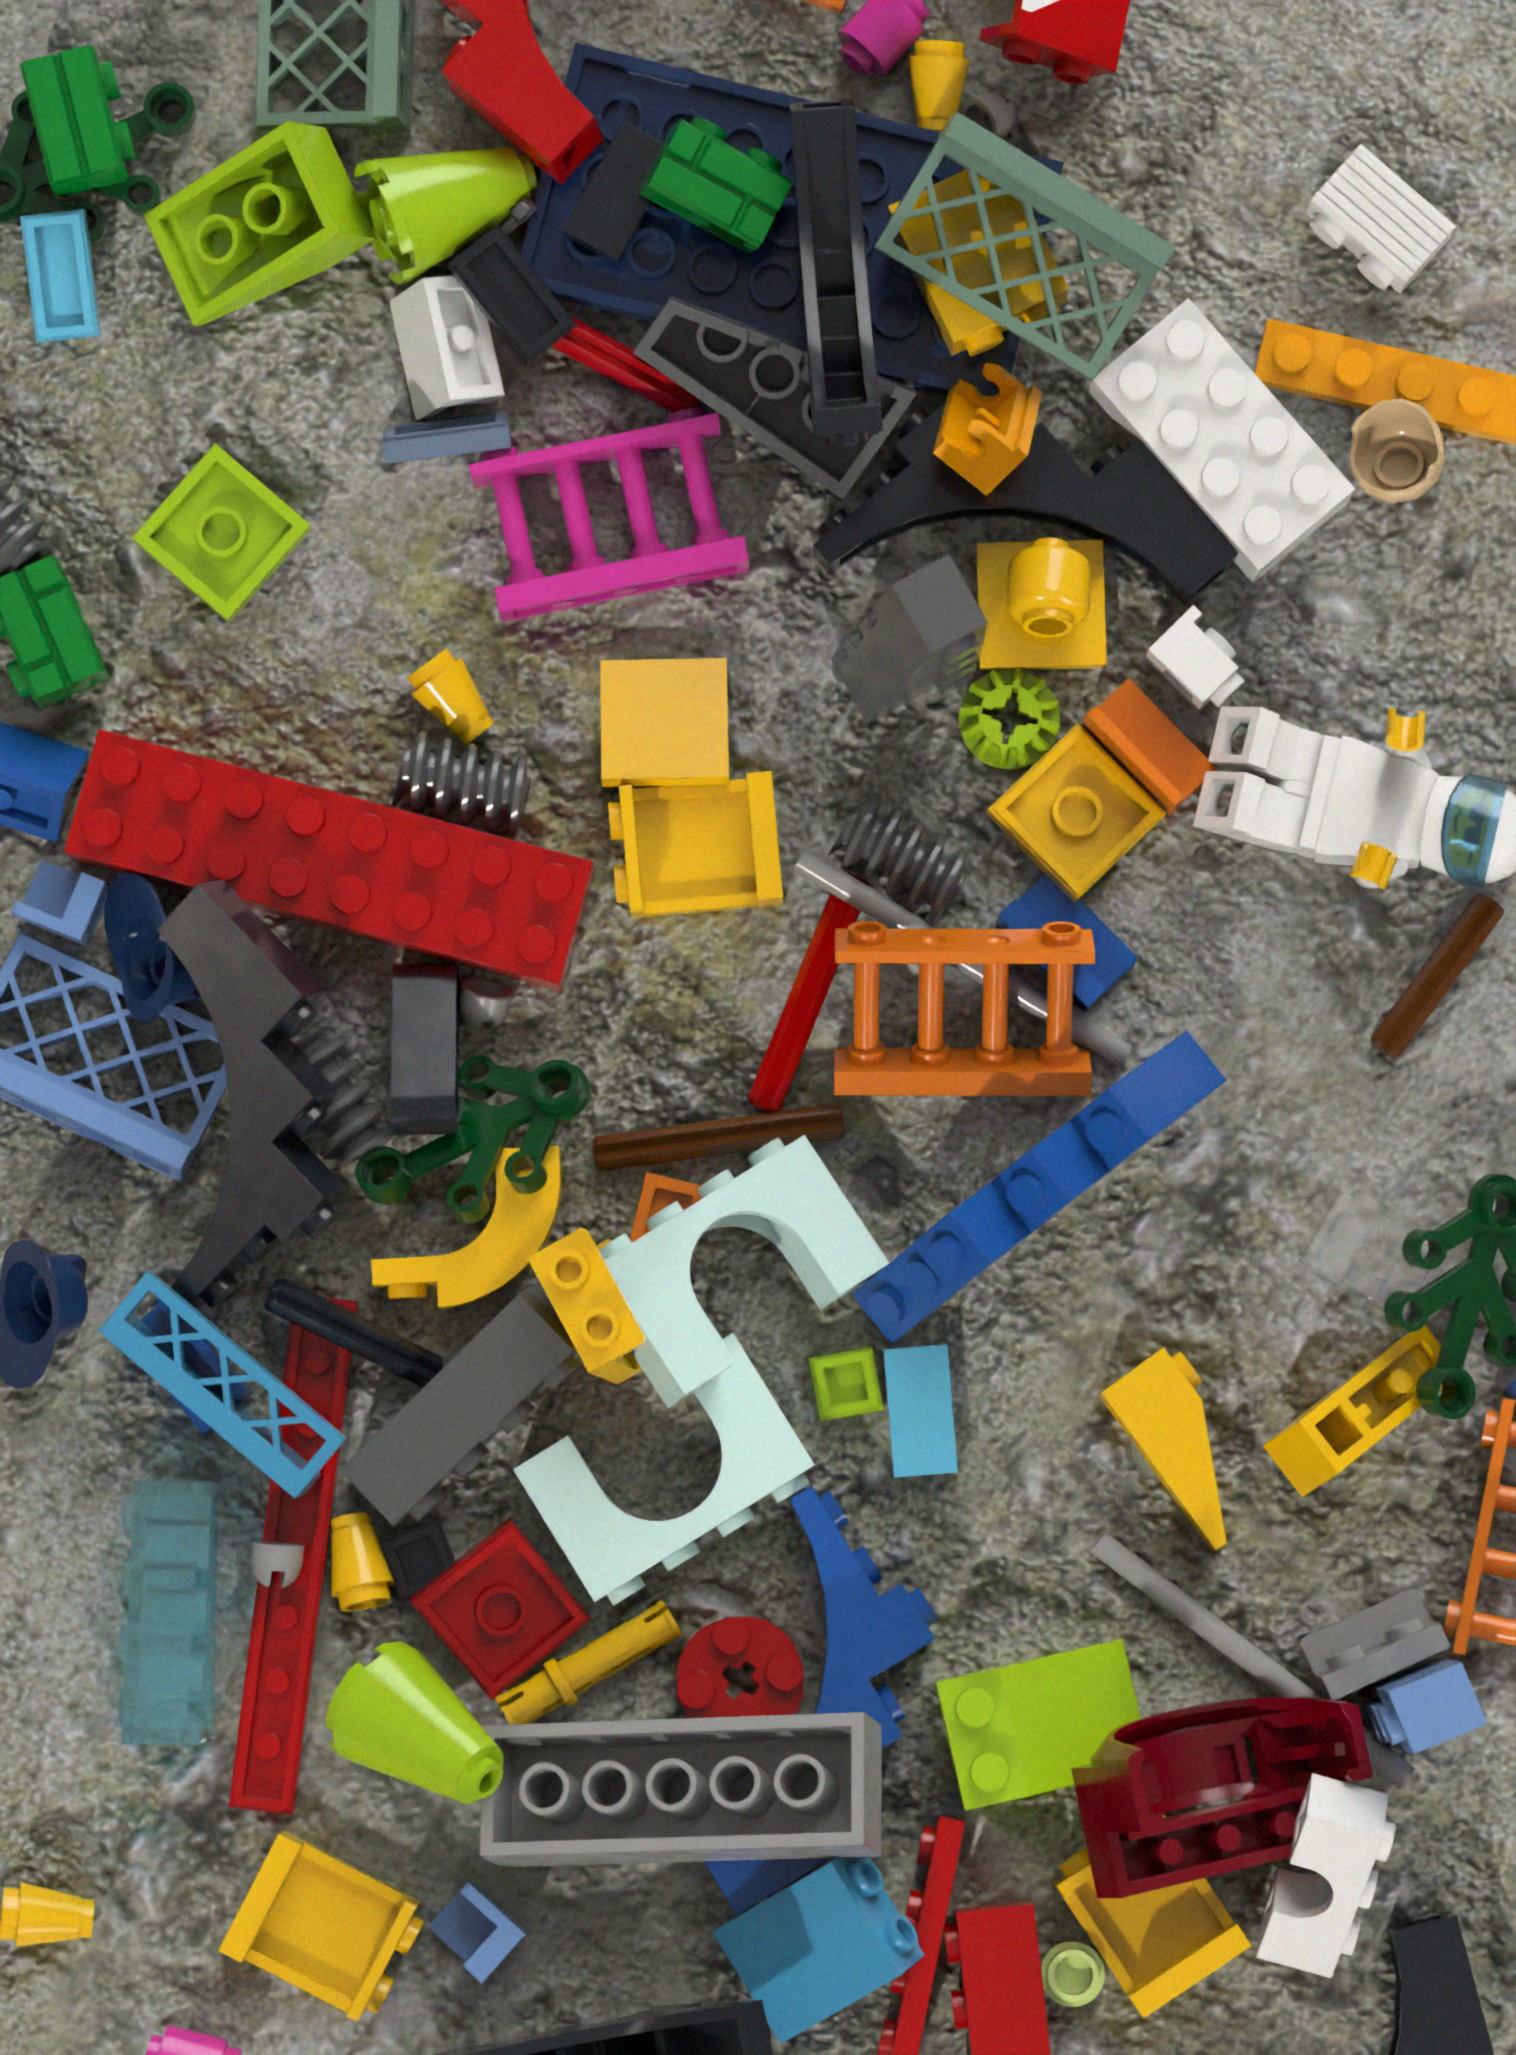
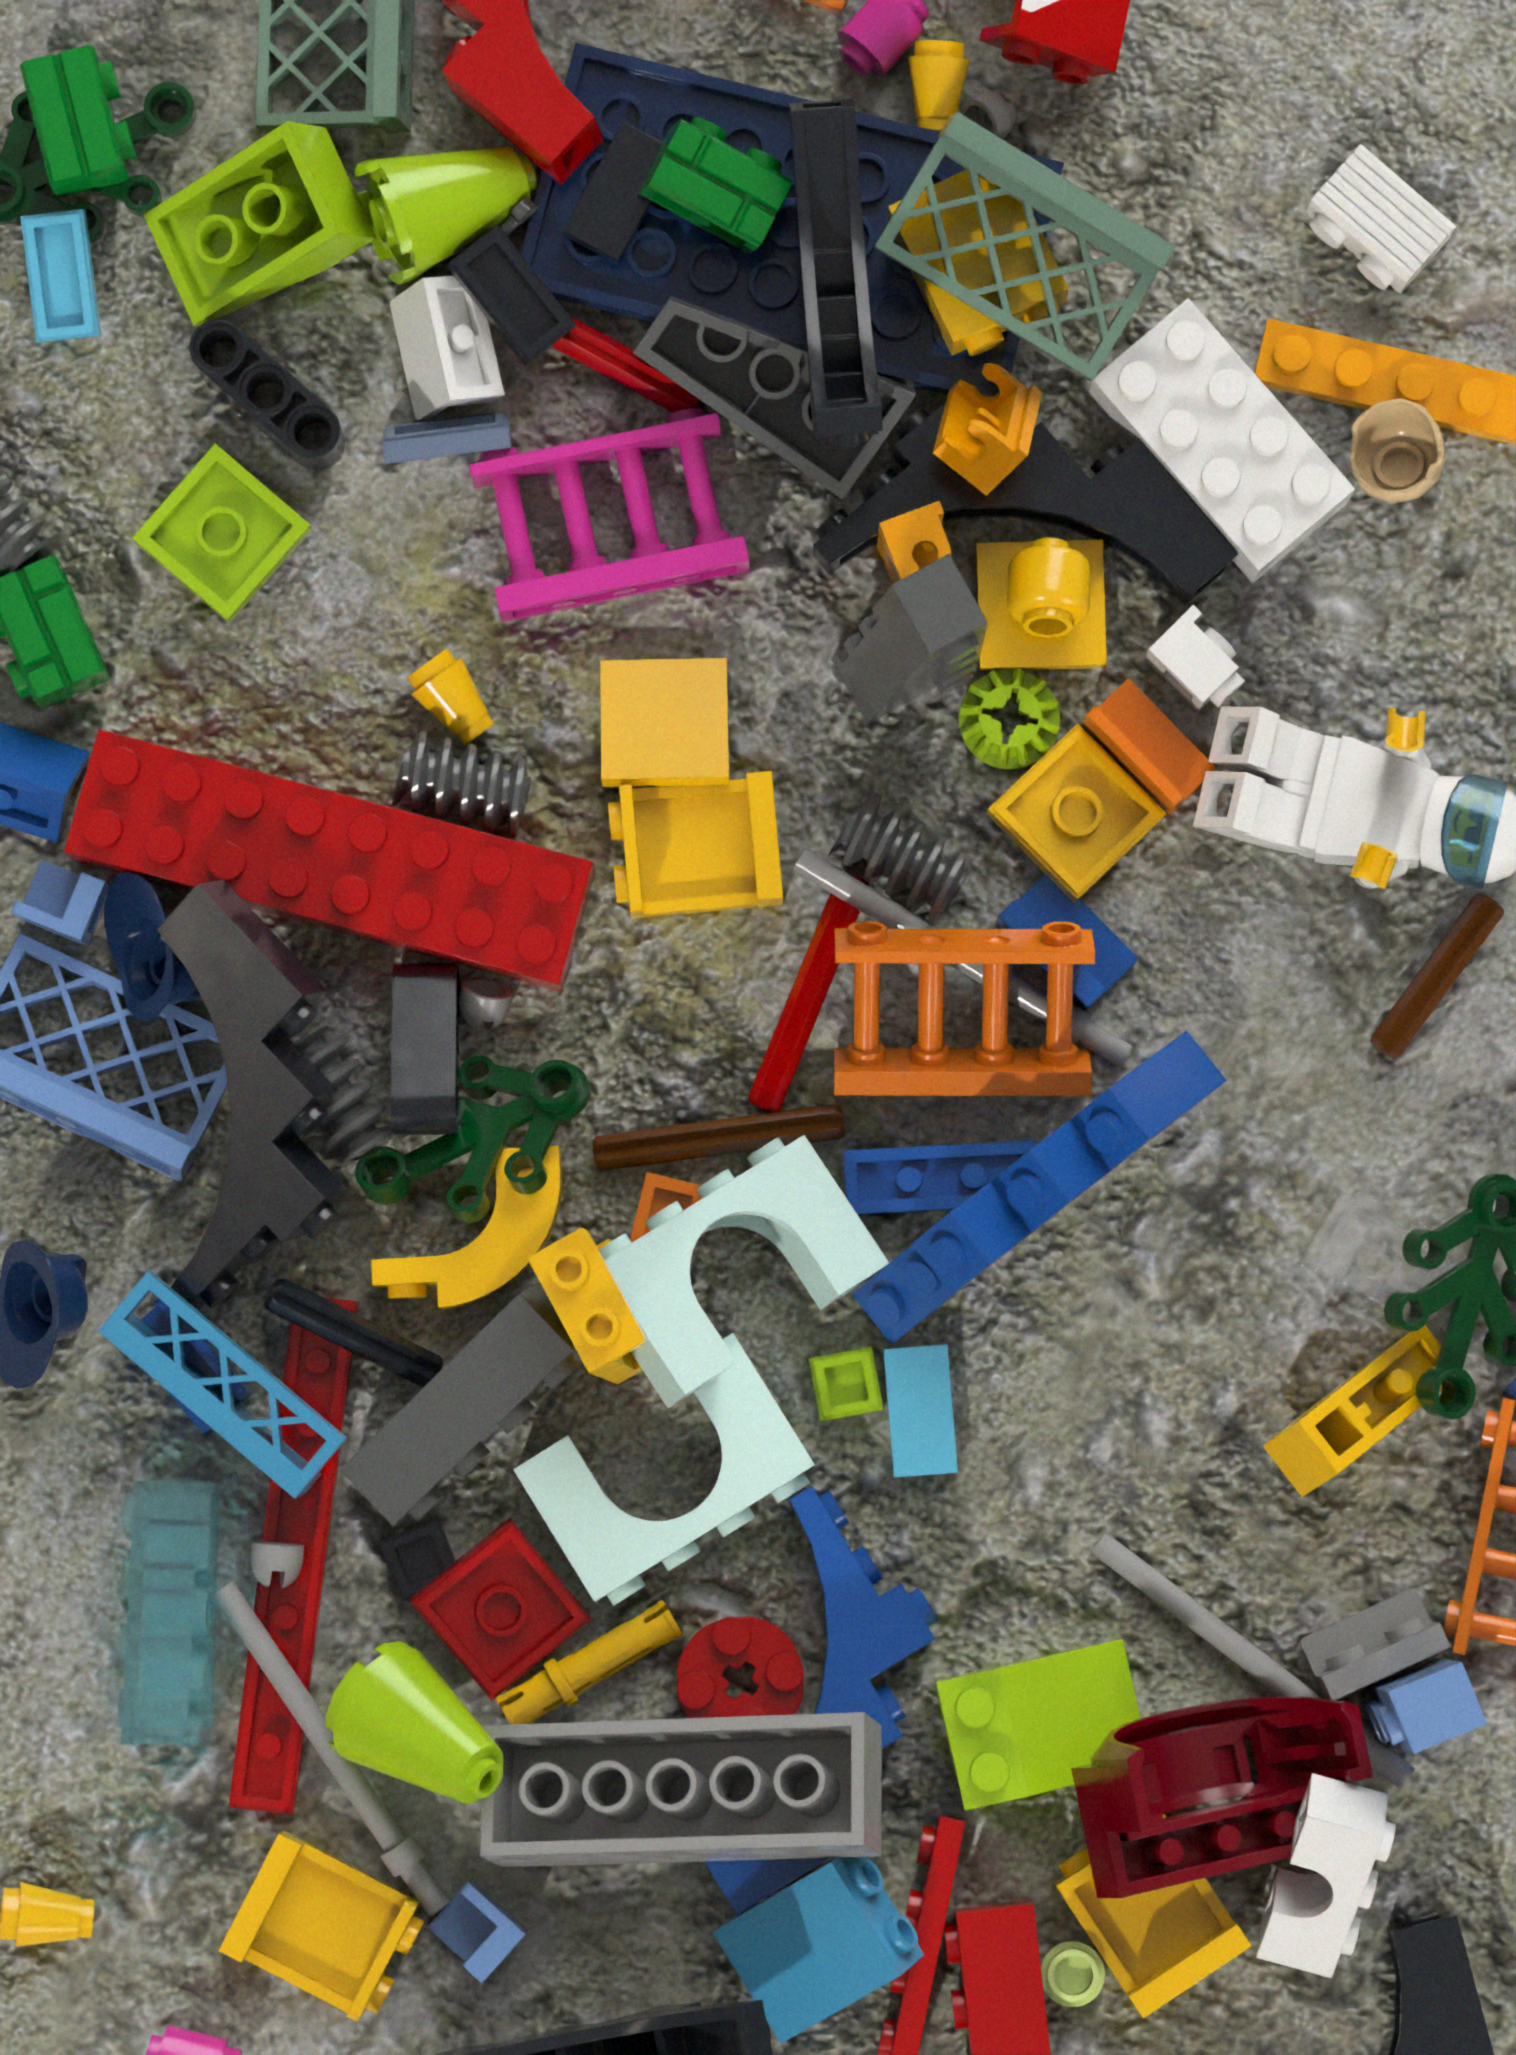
(251, 369): none -> black beam
(358, 1564): yellow cone -> none
(401, 1852): none -> light grey bar
(912, 541): none -> light orange hinge
(924, 1175): none -> blue plate
(1169, 1429): yellow slope -> none

